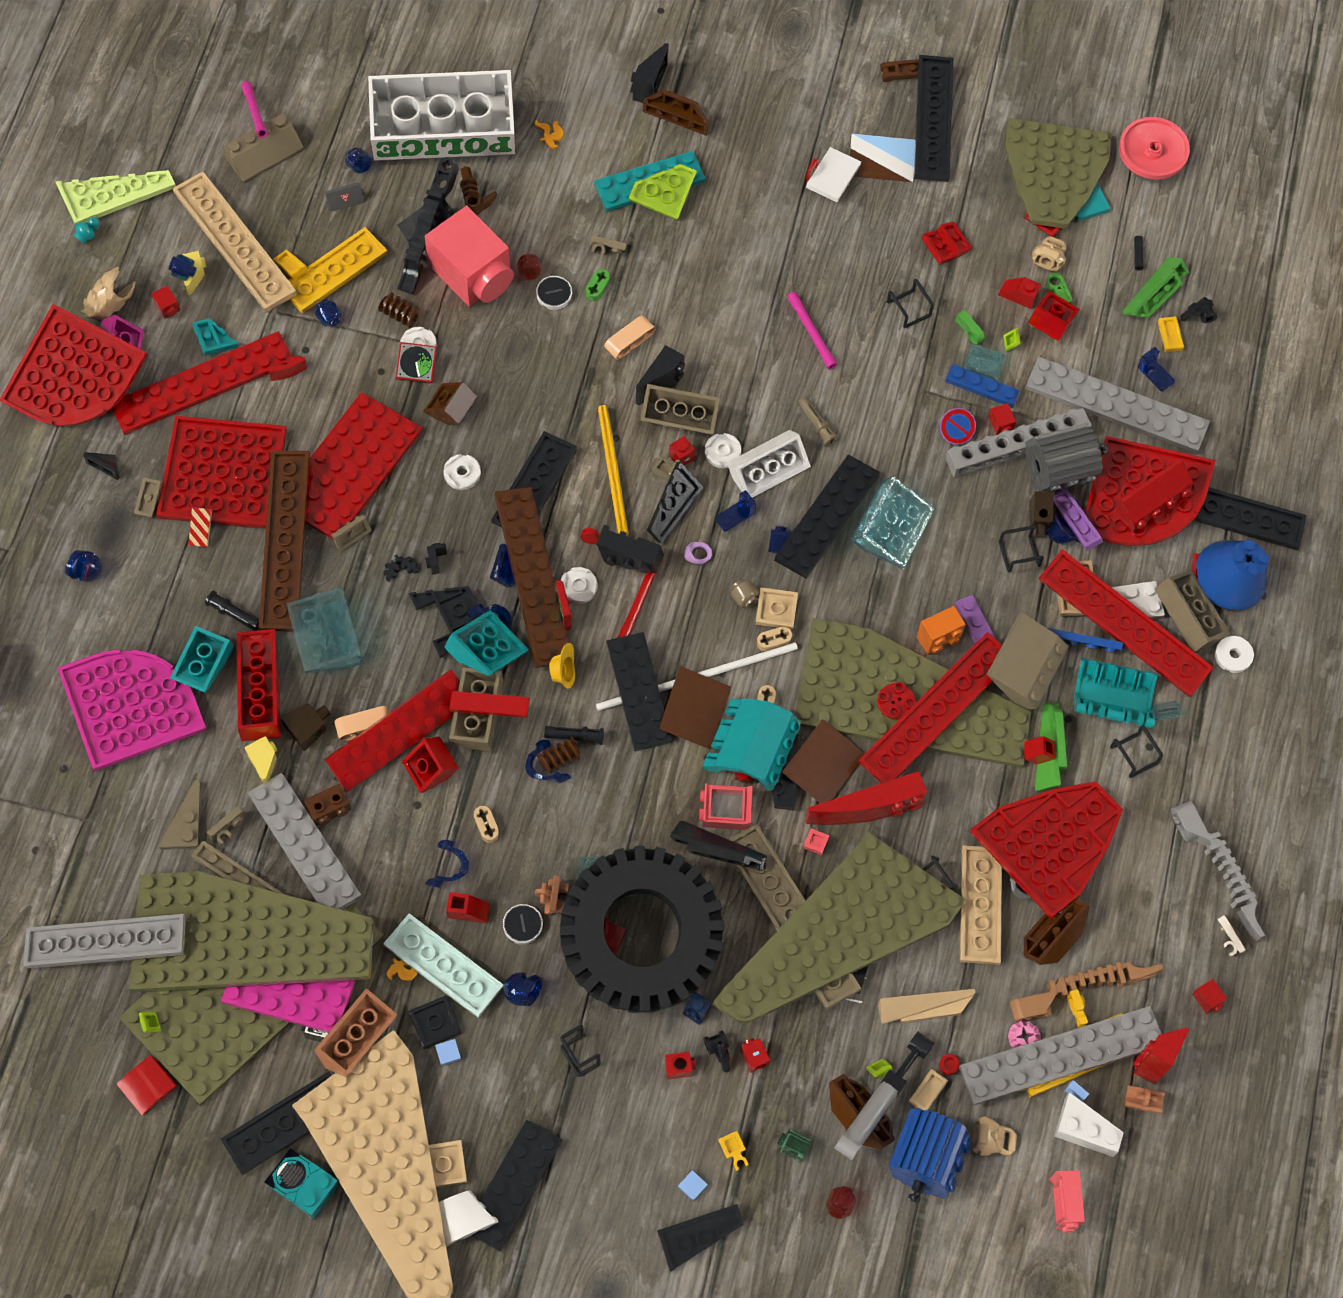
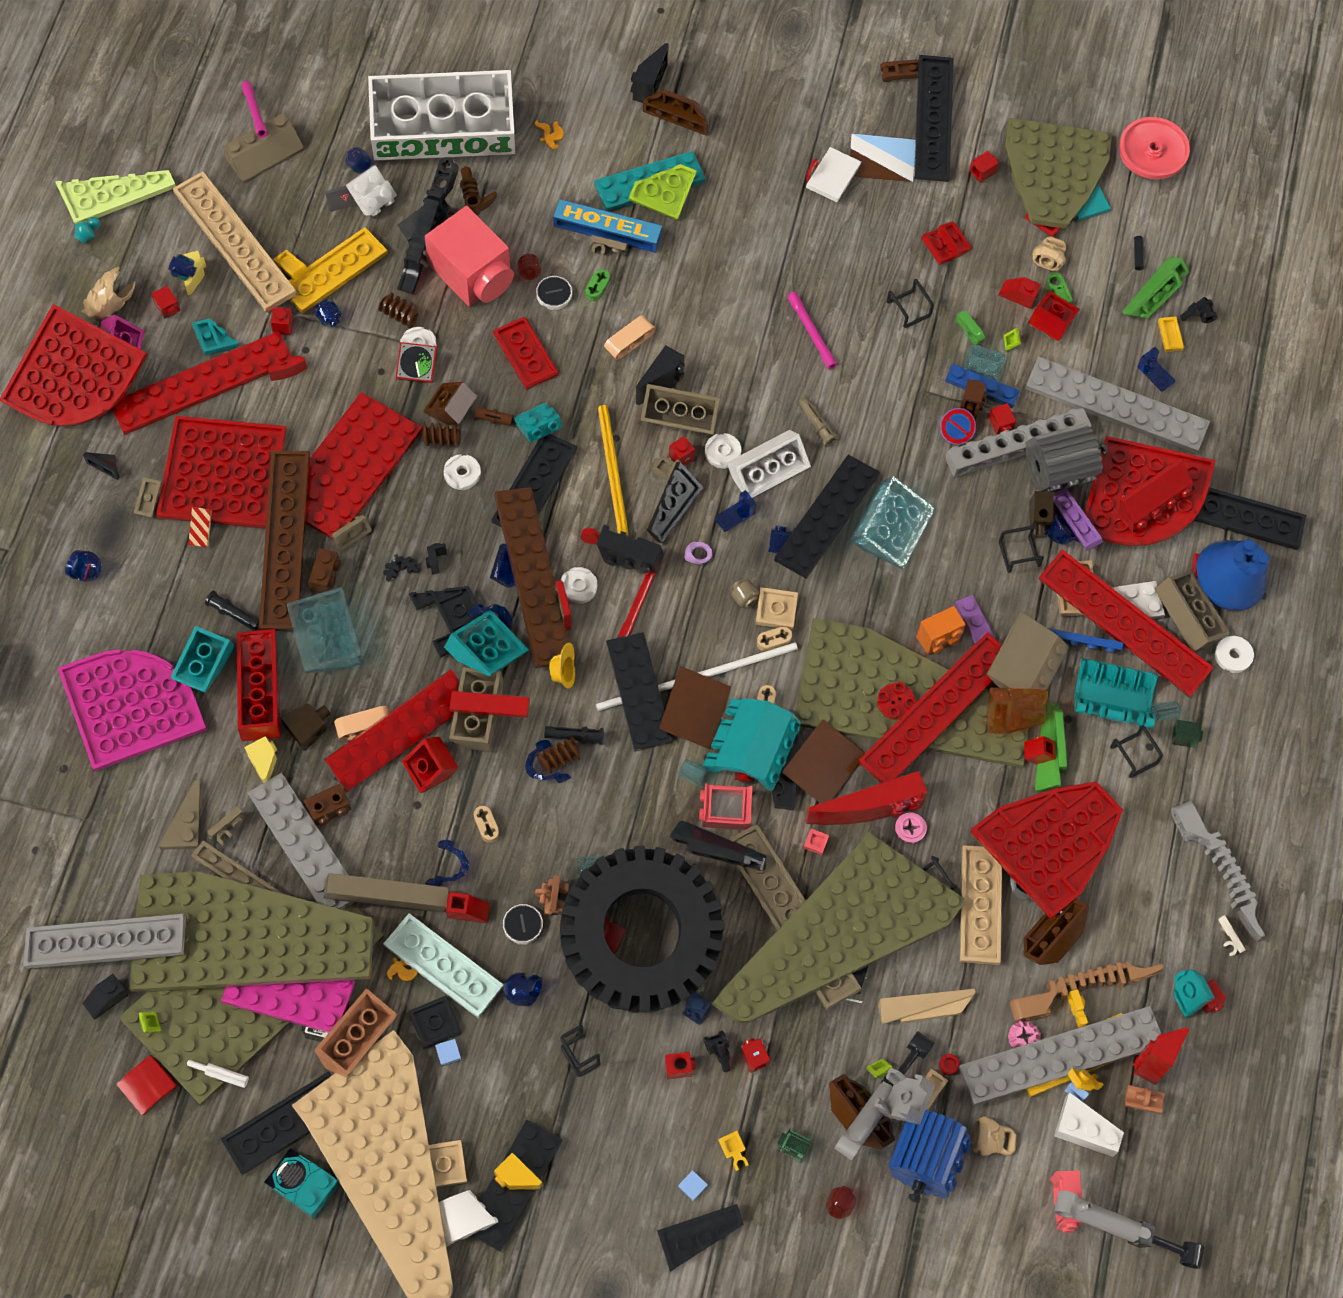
(104, 996): none -> black slope
(221, 1073): none -> white axle
(282, 320): none -> red brick
(324, 571): none -> reddish brown brick
(371, 191): none -> white plate
(386, 892): none -> dark tan brick
(441, 435): none -> reddish brown piece
(506, 419): none -> reddish brown pin
(516, 1175): none -> yellow slope
(525, 353): none -> red tile
(538, 422): none -> teal plate
(607, 225): none -> brick
(693, 772): none -> clear light blue piece
(907, 1098): none -> light grey panel
(915, 821): none -> bright pink gear
(974, 397): none -> reddish brown brick
(984, 166): none -> red brick
(1015, 709): none -> clear orange slope
(1083, 1080): none -> yellow plate
(1137, 1233): none -> light grey piece
(1186, 733): none -> clear green brick
(1191, 992): none -> teal tile

